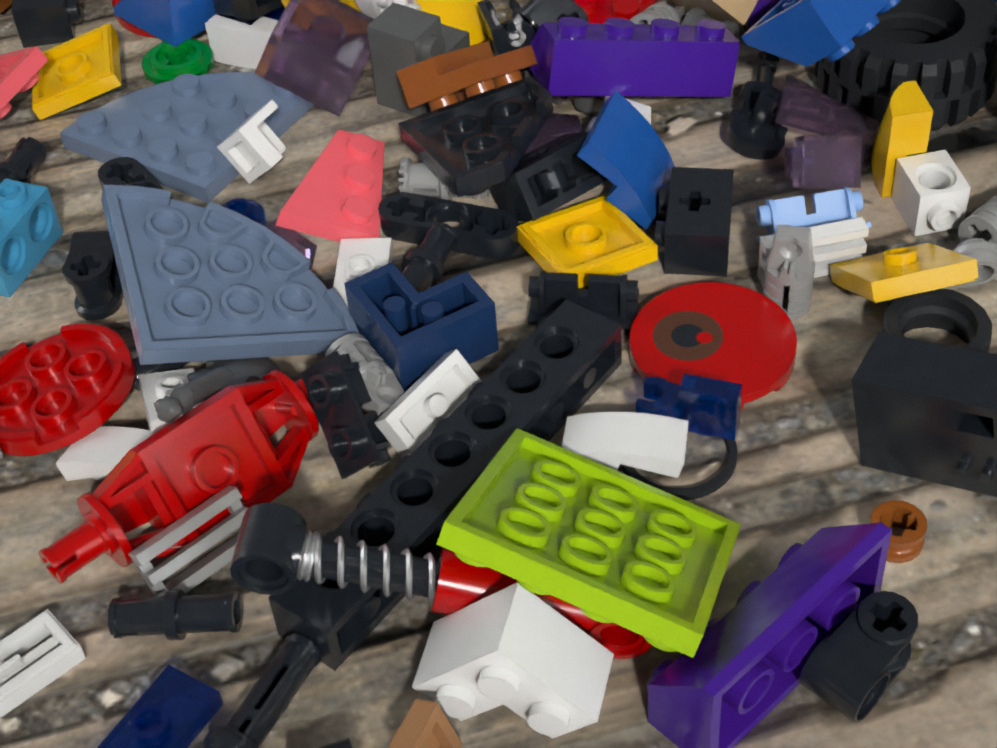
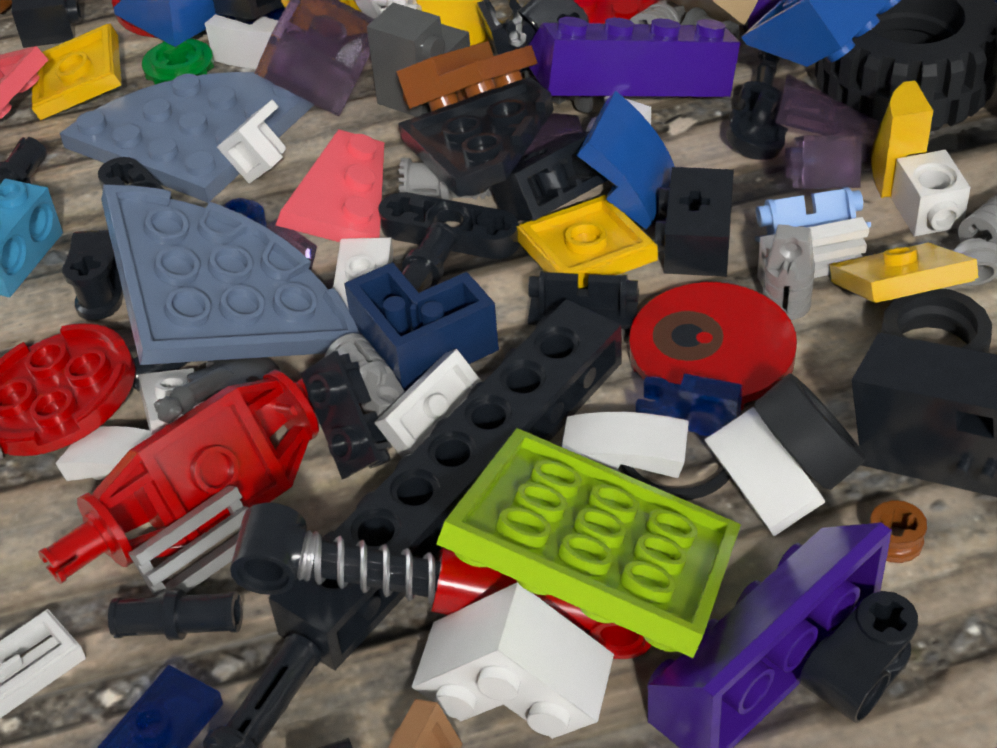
(764, 471): none -> white slope
(809, 432): none -> black tyre

